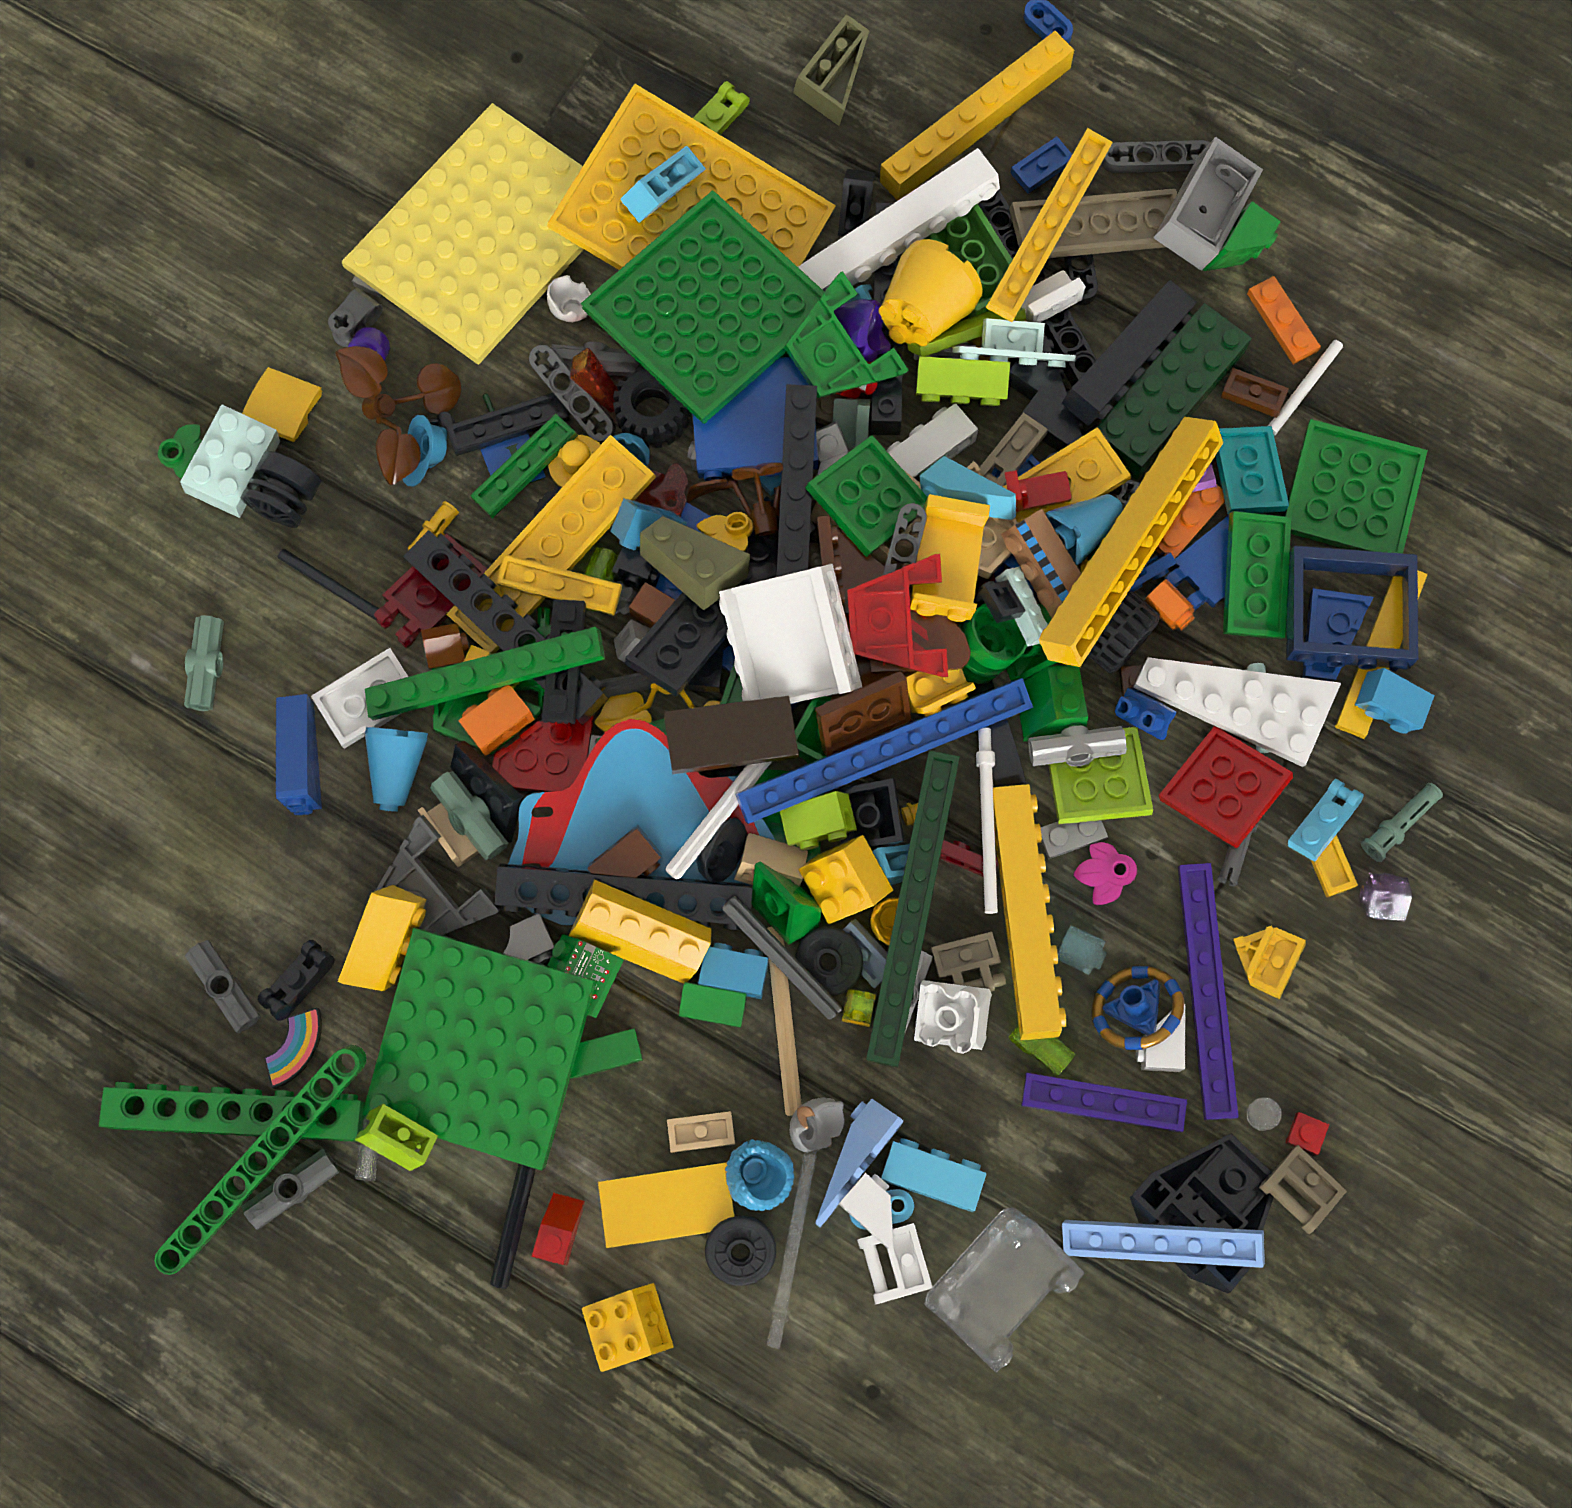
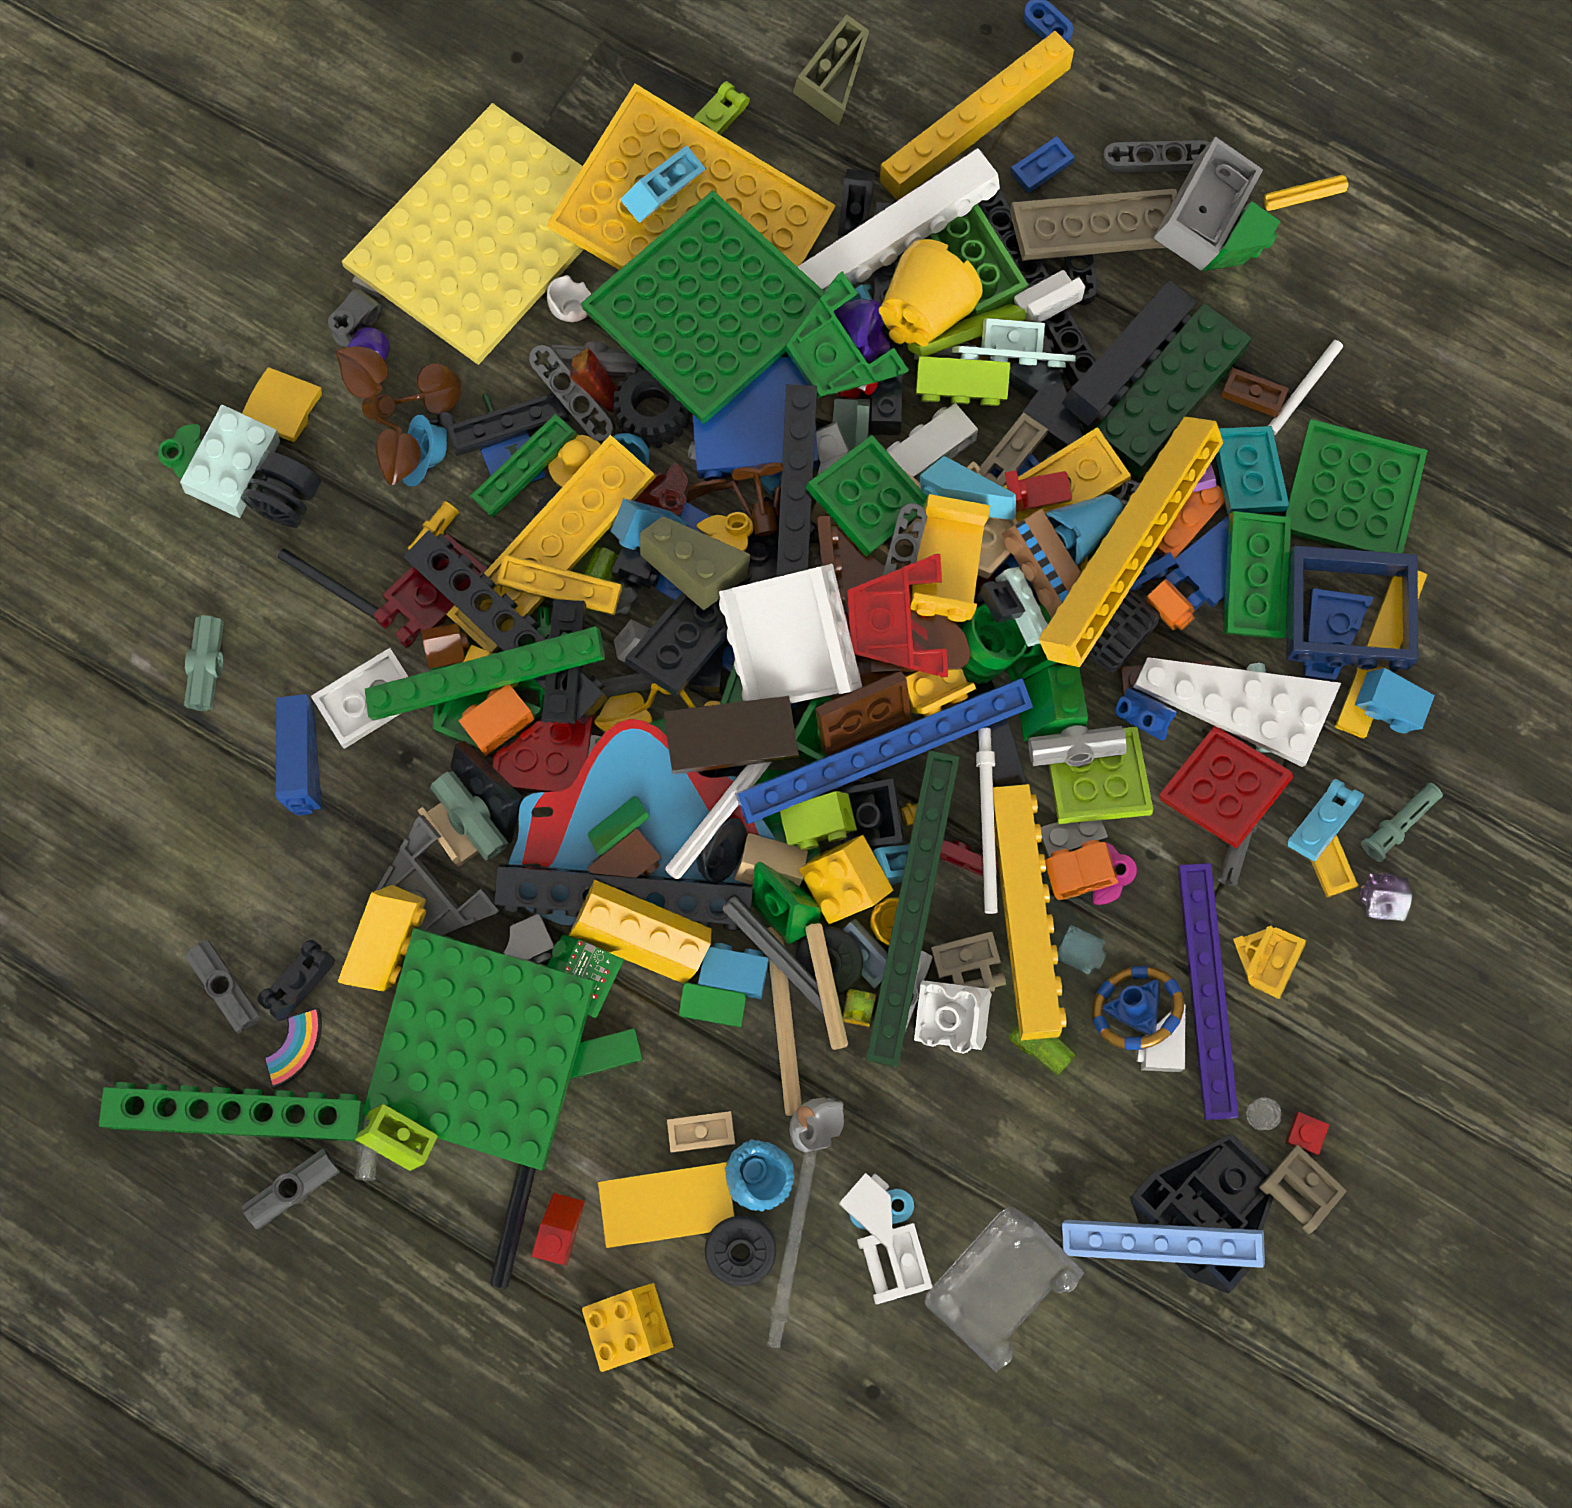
(247, 1167): green beam -> none
(393, 764): dark azure cone -> none
(618, 825): none -> green slope
(649, 605): dark orange brick -> none
(826, 986): none -> tan axle
(866, 1138): light blue wedge -> none
(934, 1175): medium azure brick -> none
(1049, 225): yellow plate -> none
(1081, 870): none -> orange brick
(1104, 1102): dark purple plate -> none
(1283, 320): orange plate -> none
(1305, 192): none -> yellow axle

